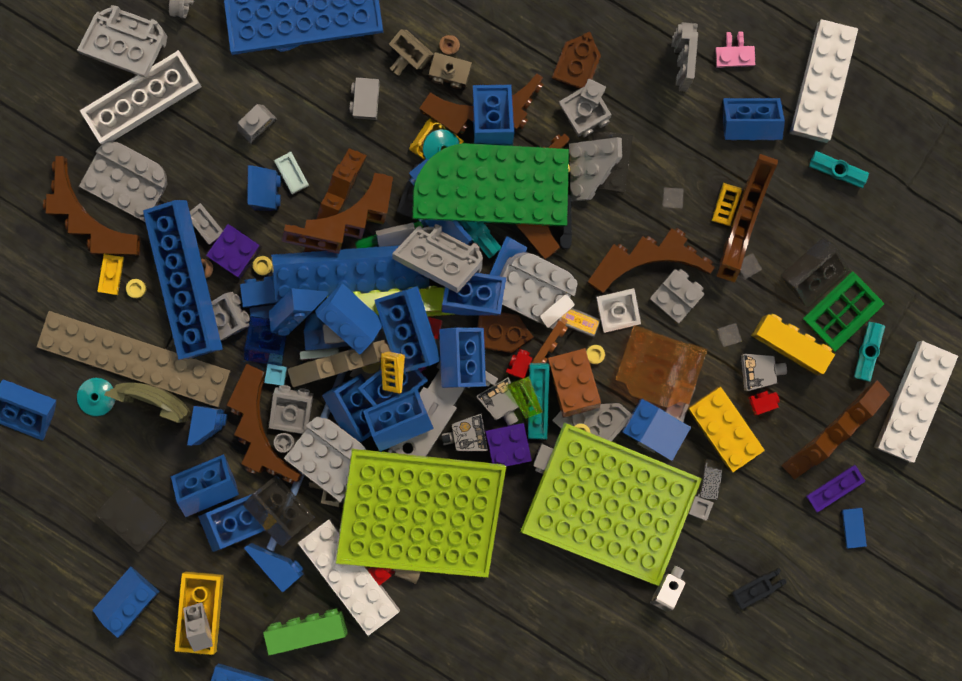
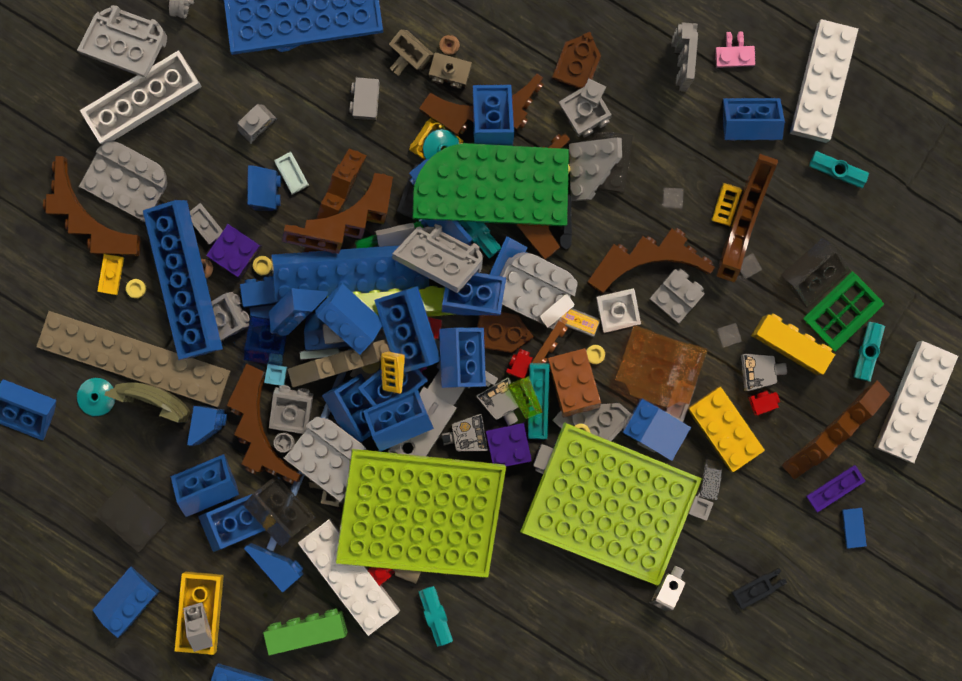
(435, 616): none -> teal piece

